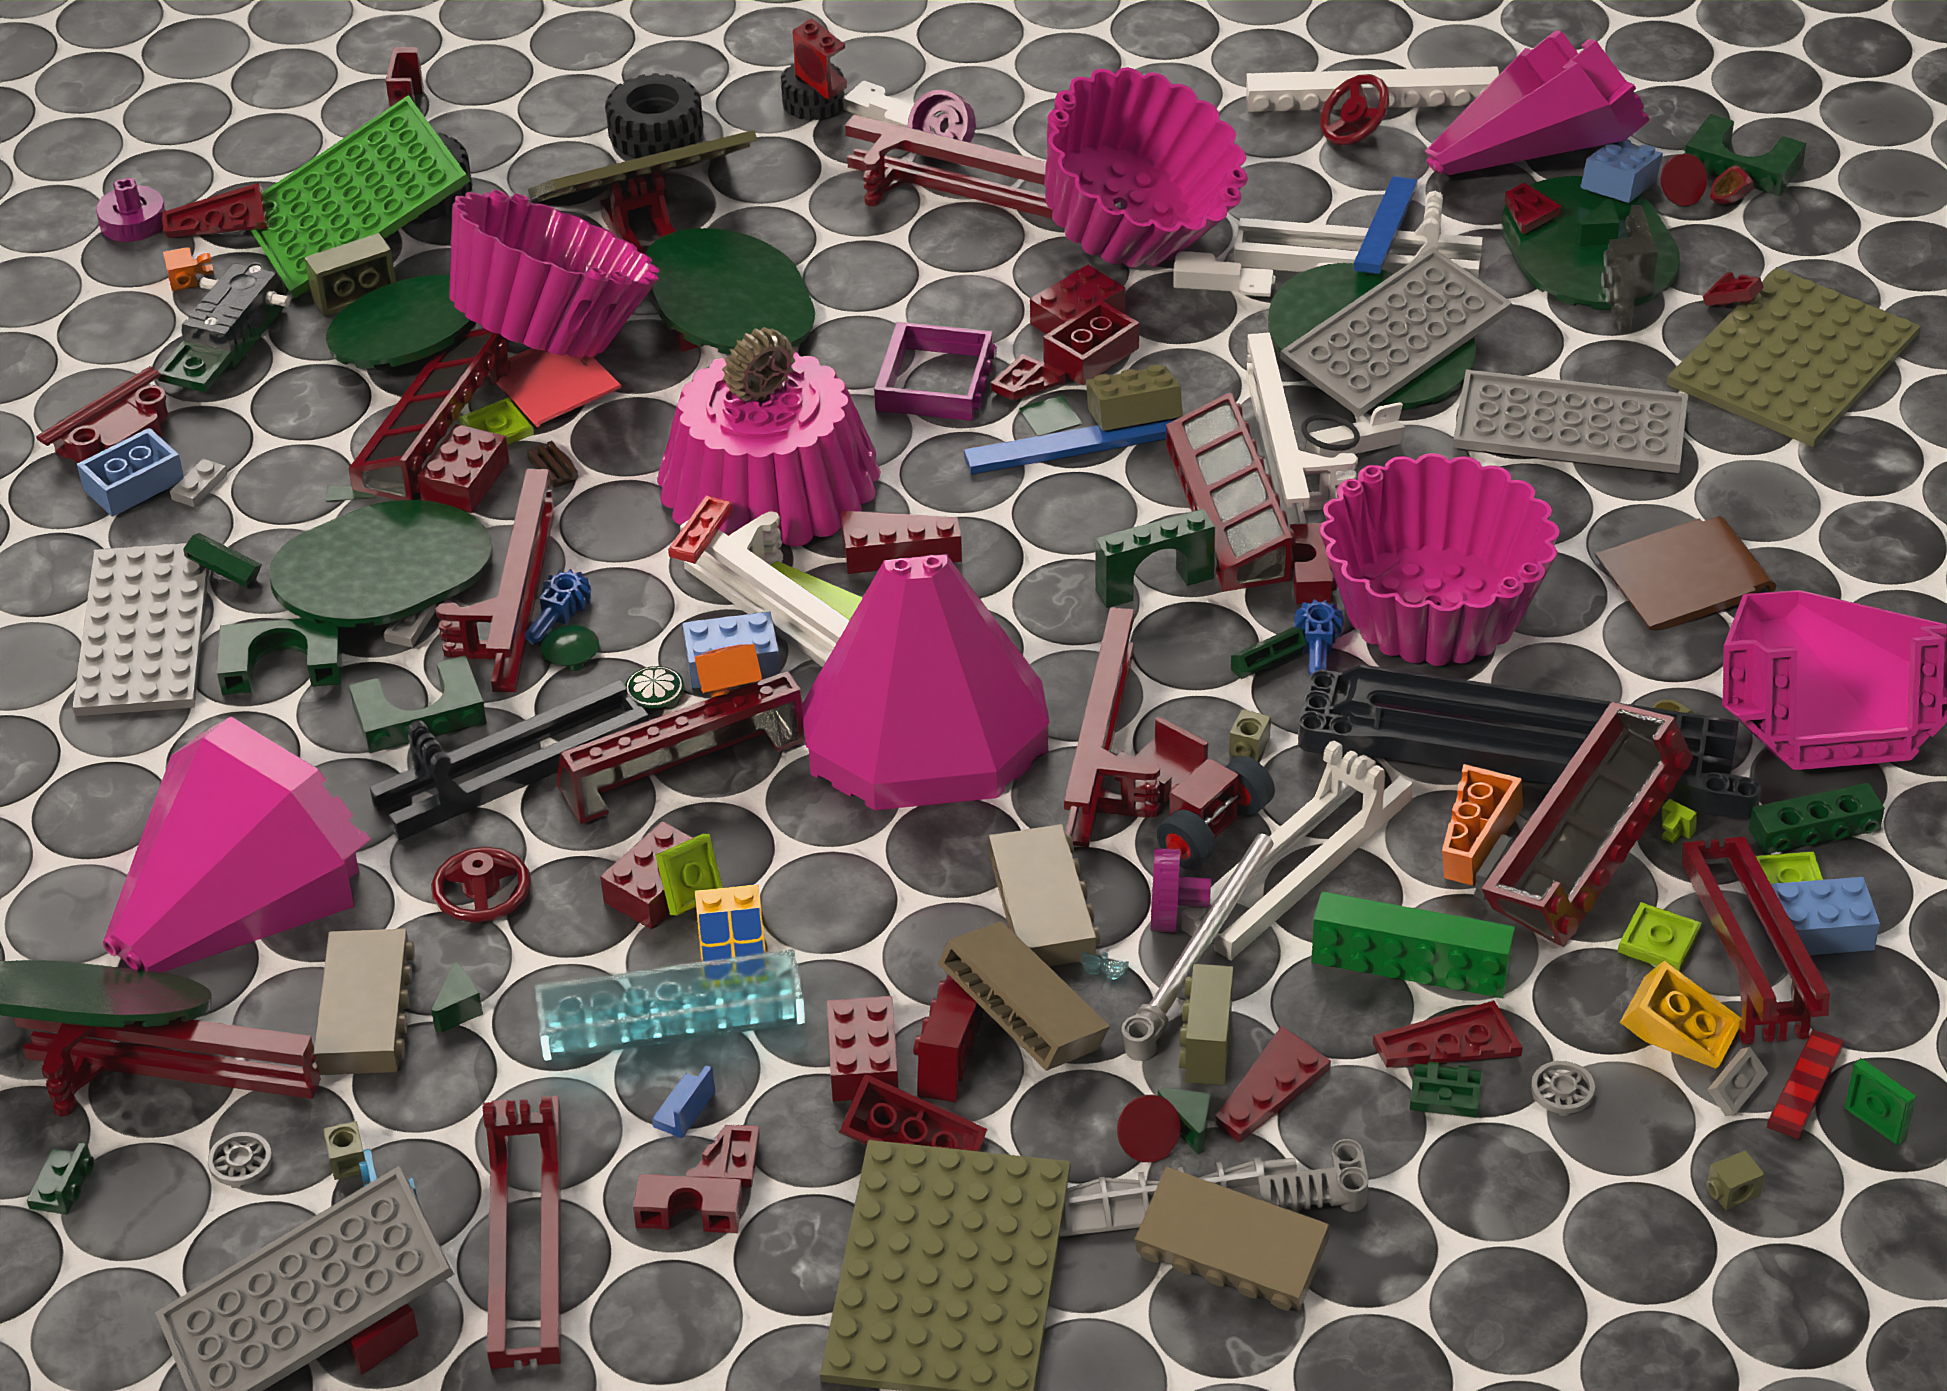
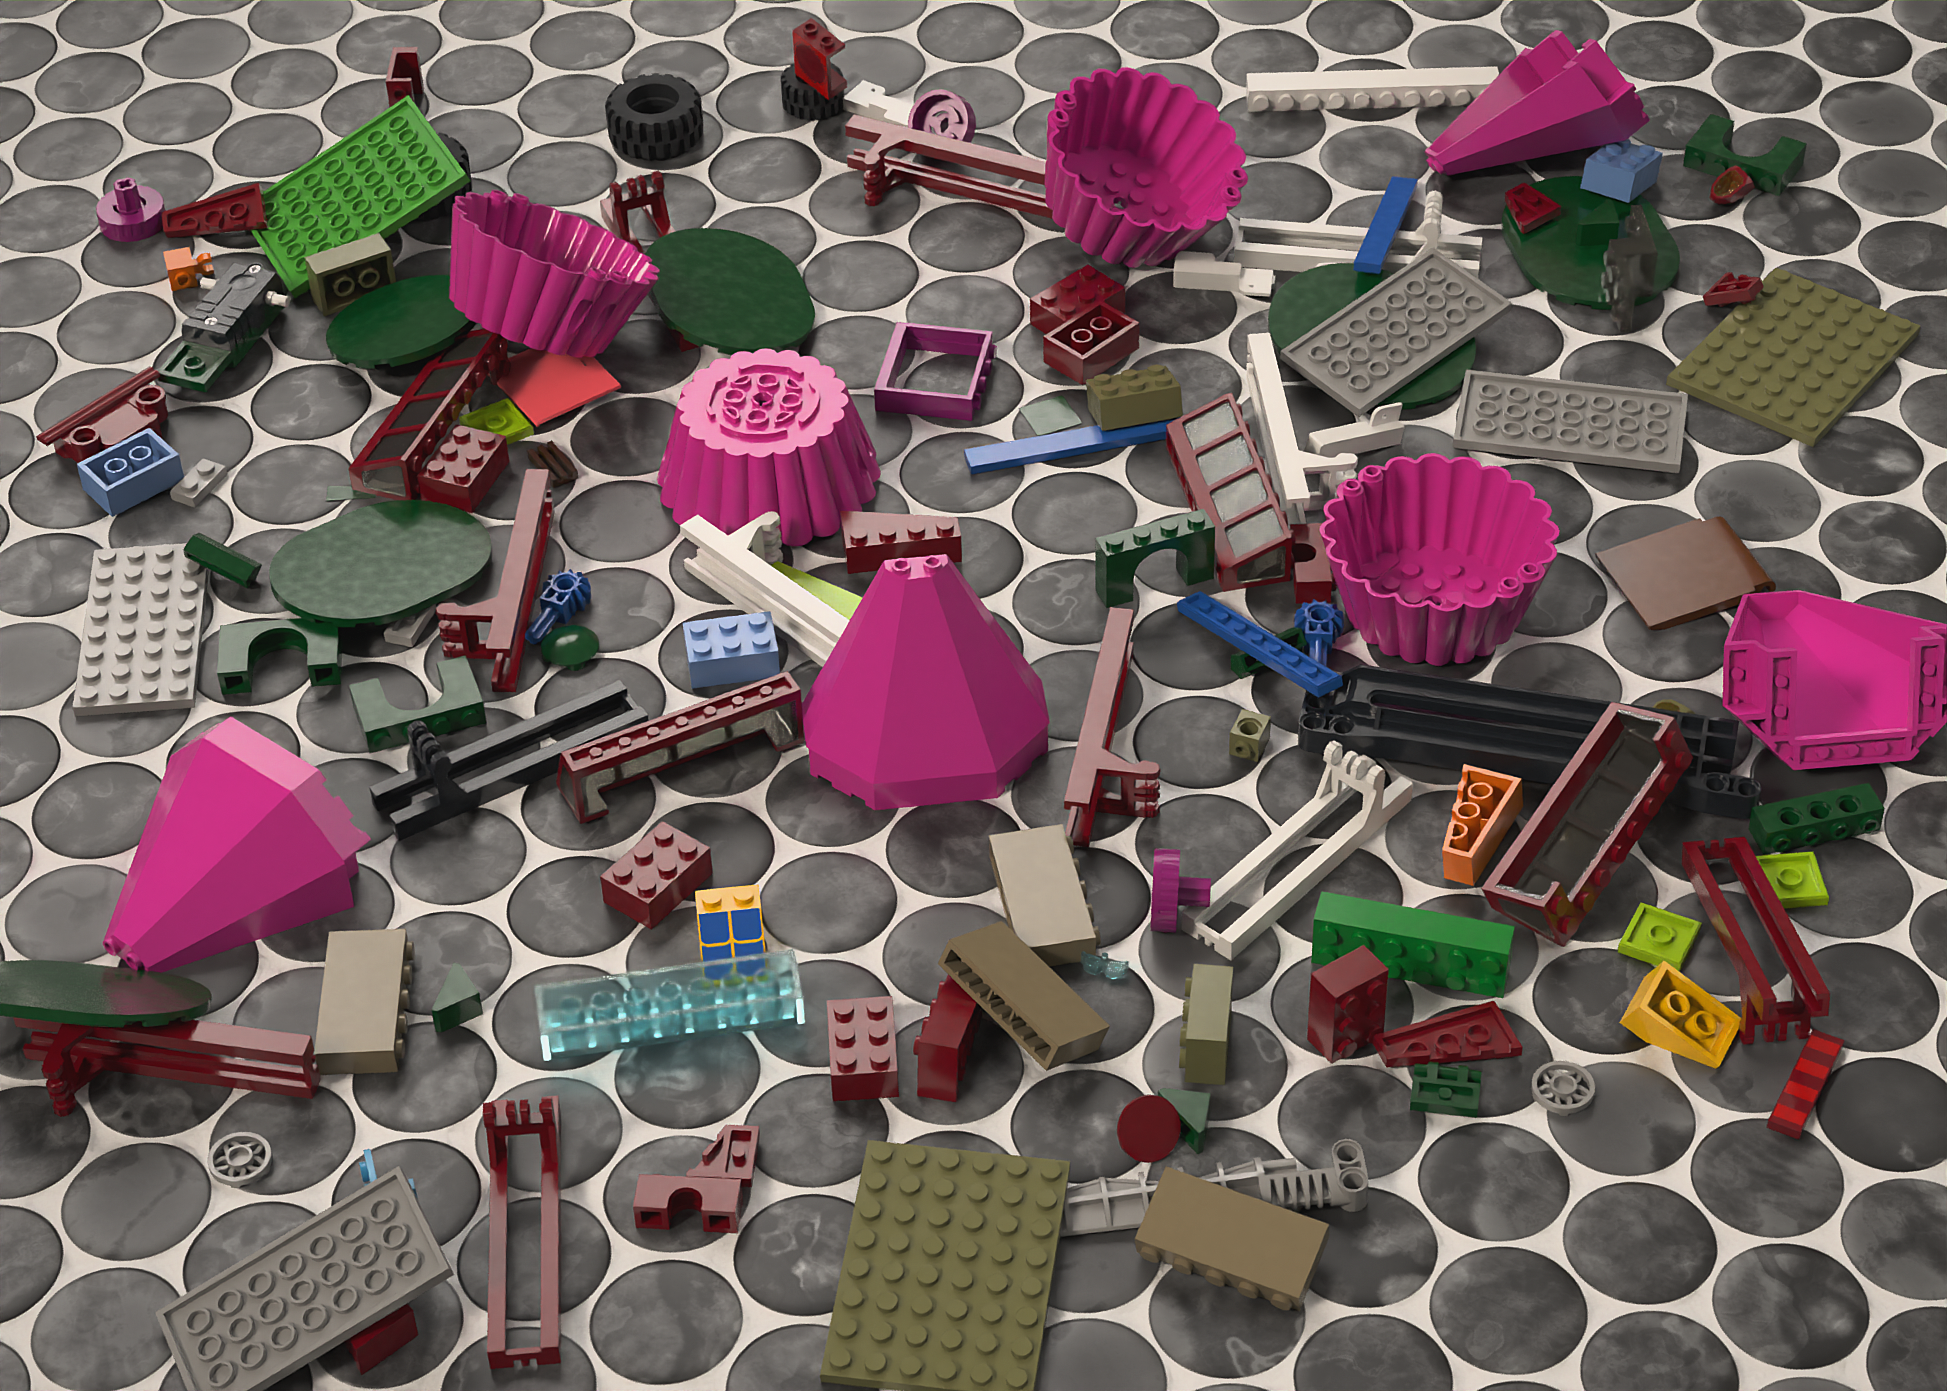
(61, 1180): dark green bracket -> none
(344, 1149): olive brick -> none
(480, 874): dark red piece -> none
(642, 166): olive plate -> none
(655, 687): dish -> none
(685, 1103): blue panel -> none
(686, 870): lime tile -> none
(700, 529): red tile -> none
(727, 668): orange wedge -> none
(758, 364): dark tan gear -> none
(896, 1116): dark red wedge -> none
(1026, 377): dark red wing -> none
(1150, 1020): flat silver piece -> none
(1174, 751): dark red panel -> none
(1209, 803): brick -> none
(1260, 644): none -> blue tile
(1271, 1083): dark red wing -> none
(1330, 446): black tyre -> none
(1347, 1004): none -> dark red brick
(1355, 112): dark red piece -> none
(1491, 862): dark grey tile -> none
(1677, 821): lime tile -> none
(1683, 179): dark red shield -> none
(1735, 1180): olive brick -> none
(1737, 1081): light grey plate -> none
(1831, 914): medium blue brick -> none
(1880, 1101): green tile -> none

